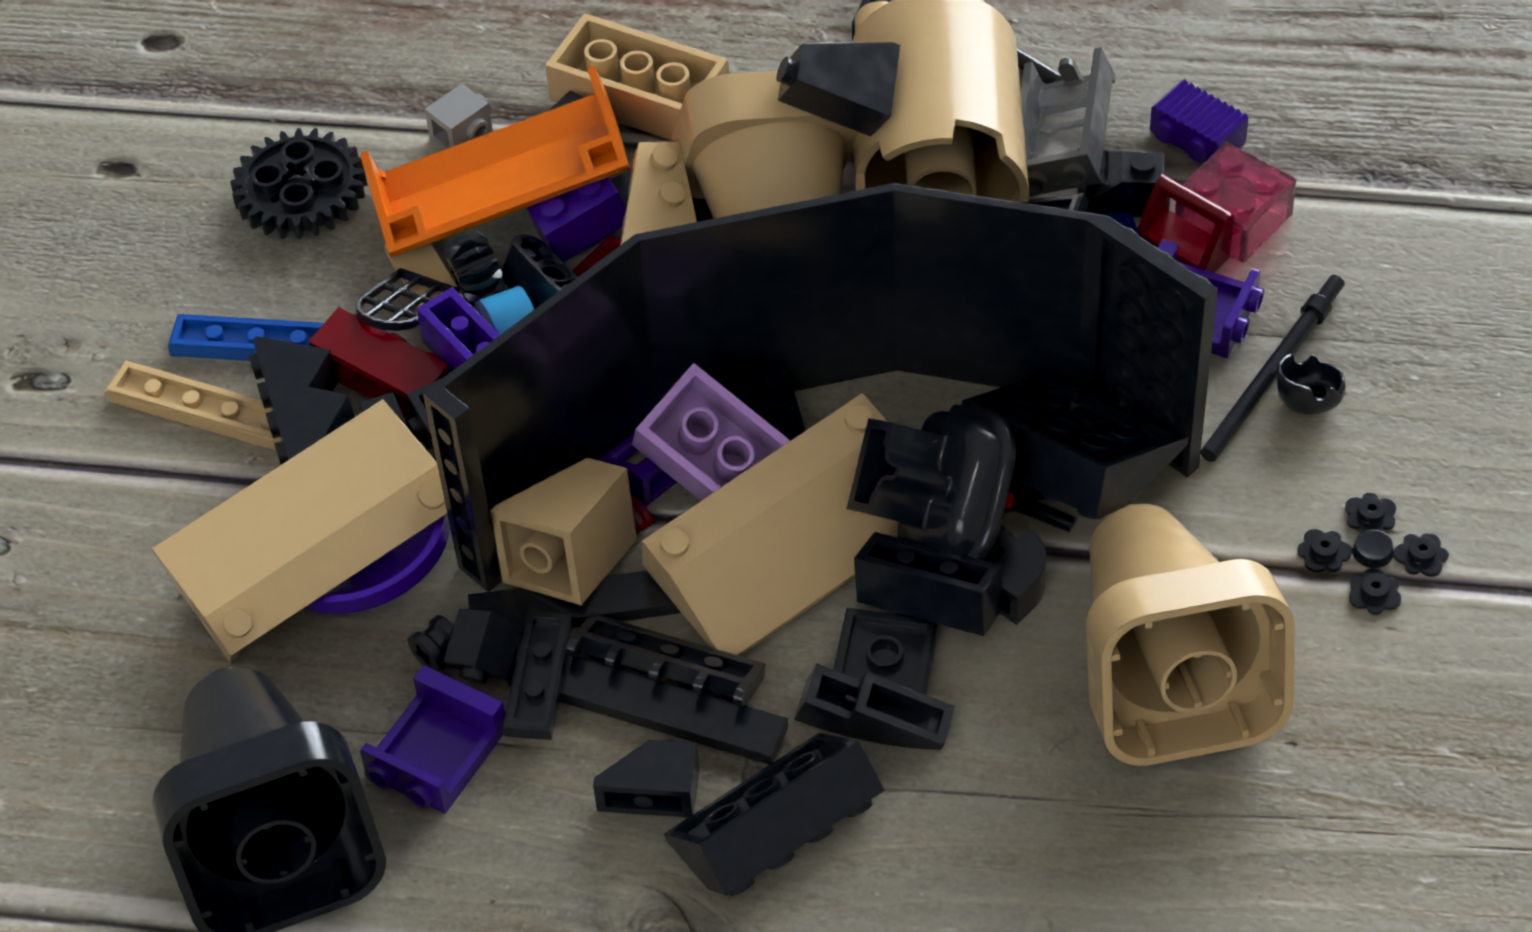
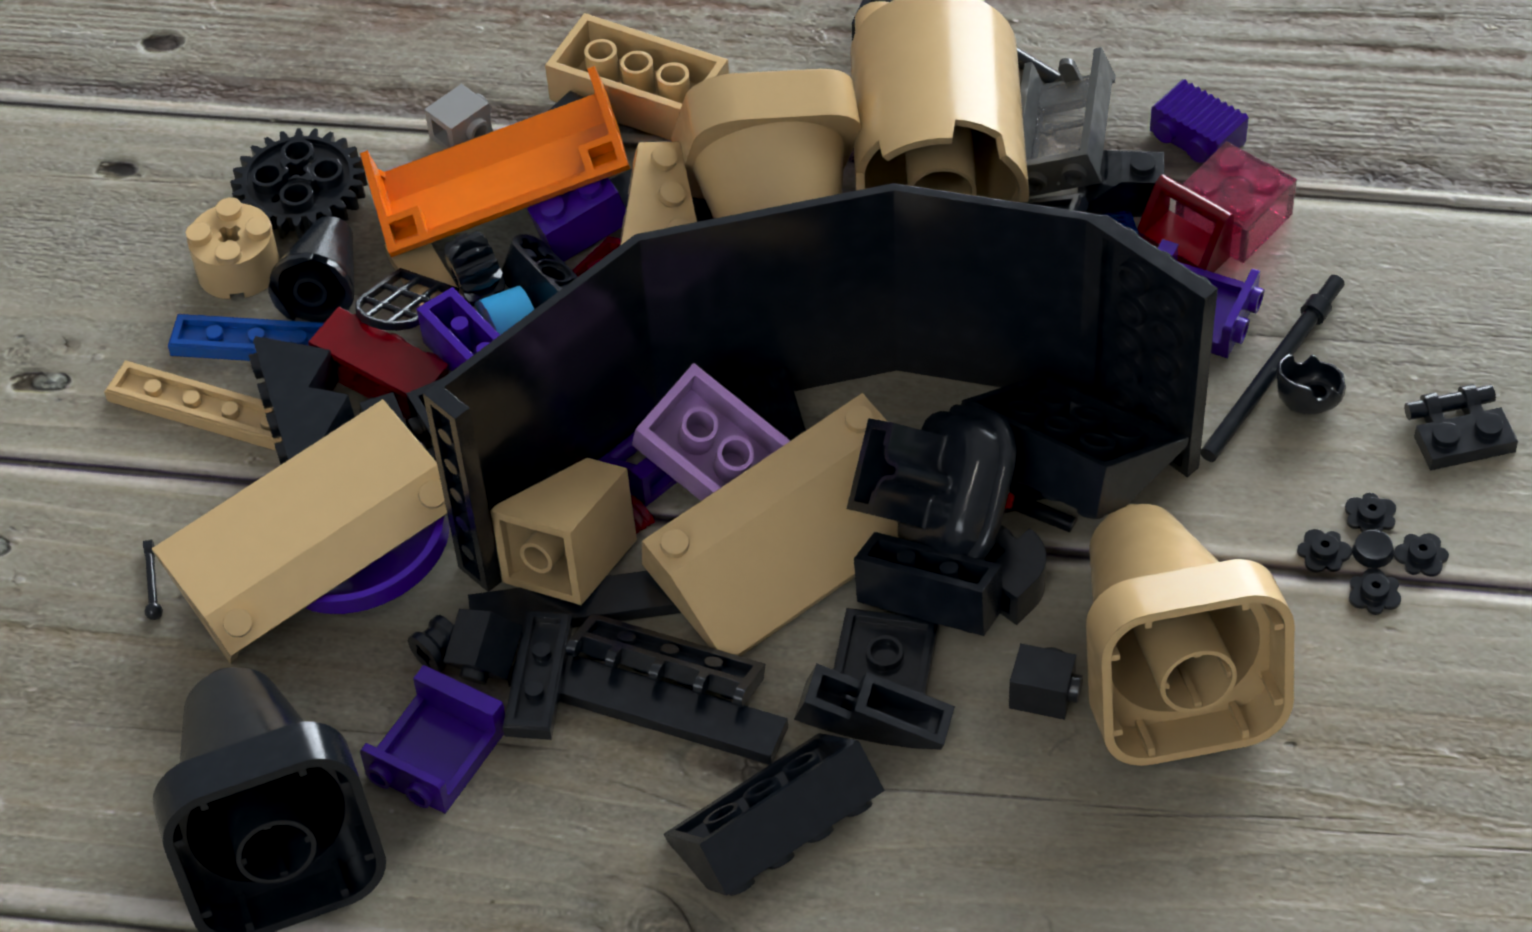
(153, 610): none -> black hinge
(232, 249): none -> tan brick
(315, 273): none -> black cone
(651, 780): black slope -> none
(842, 82): black slope -> none
(1044, 681): none -> black brick
(1465, 437): none -> black plate

